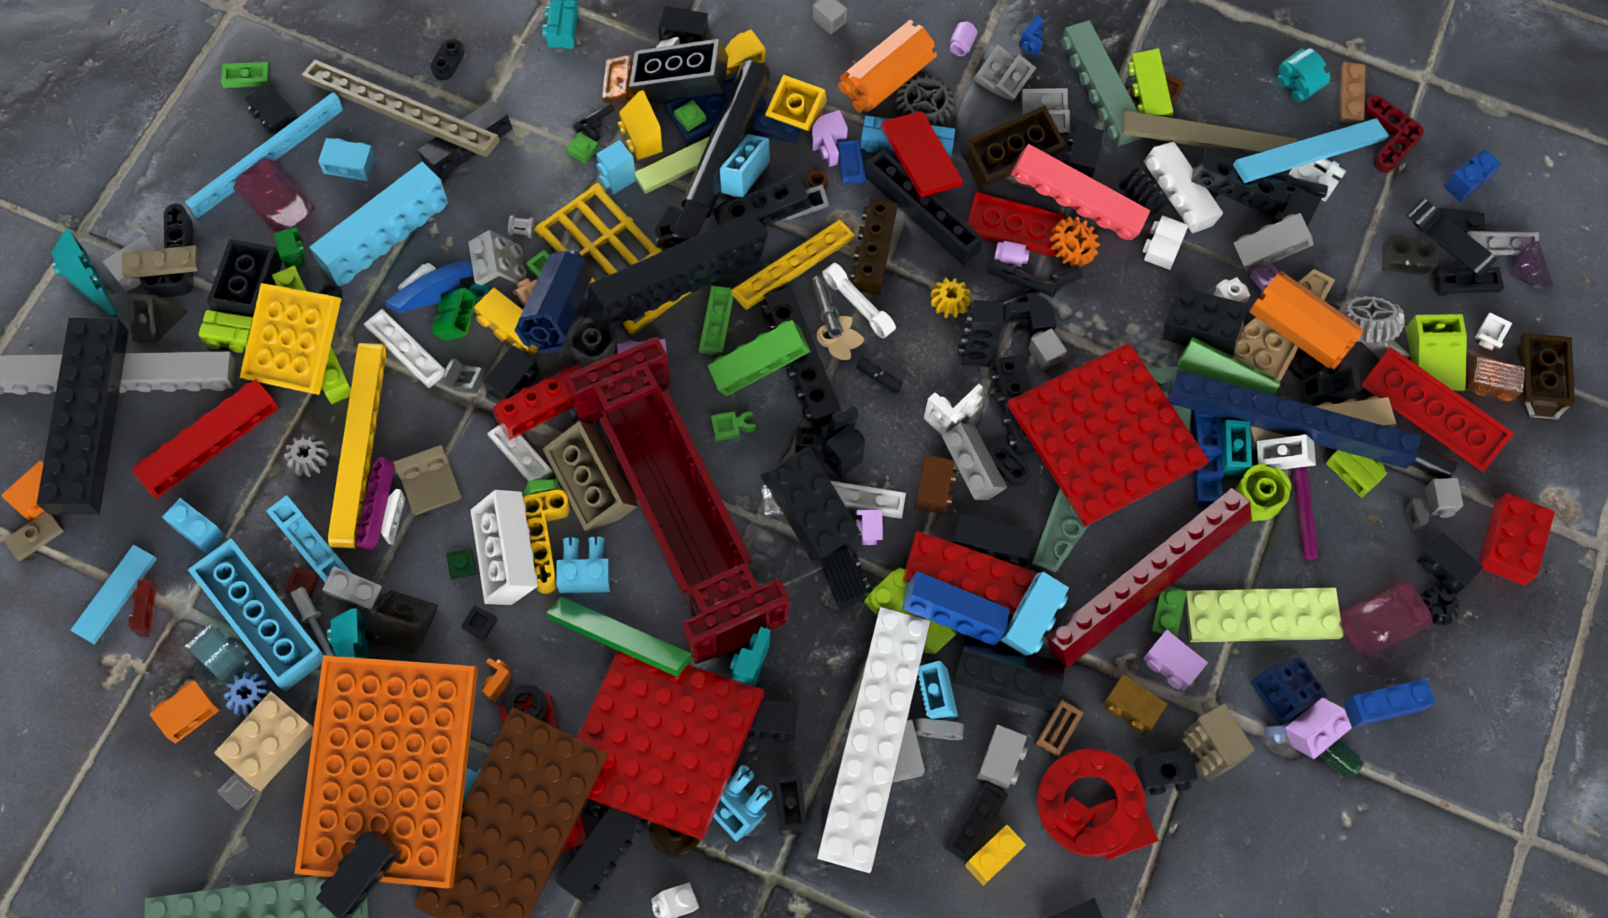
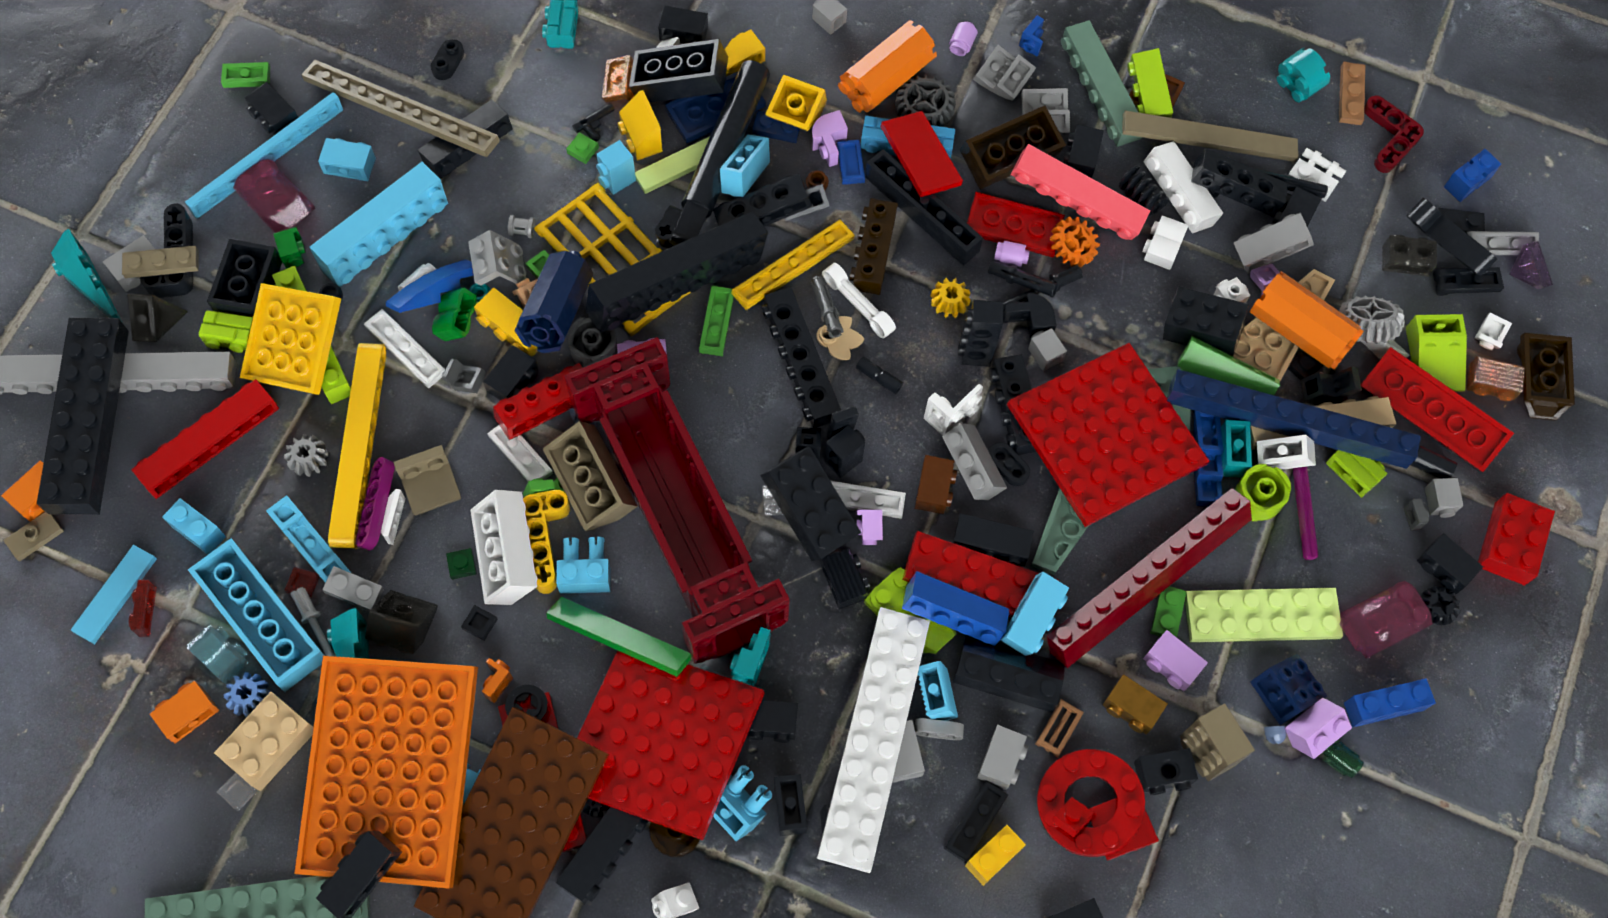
(690, 115): bright green plate -> none
(727, 425): bright green plate -> none
(758, 358): bright green brick -> none
(1310, 150): medium azure tile -> none

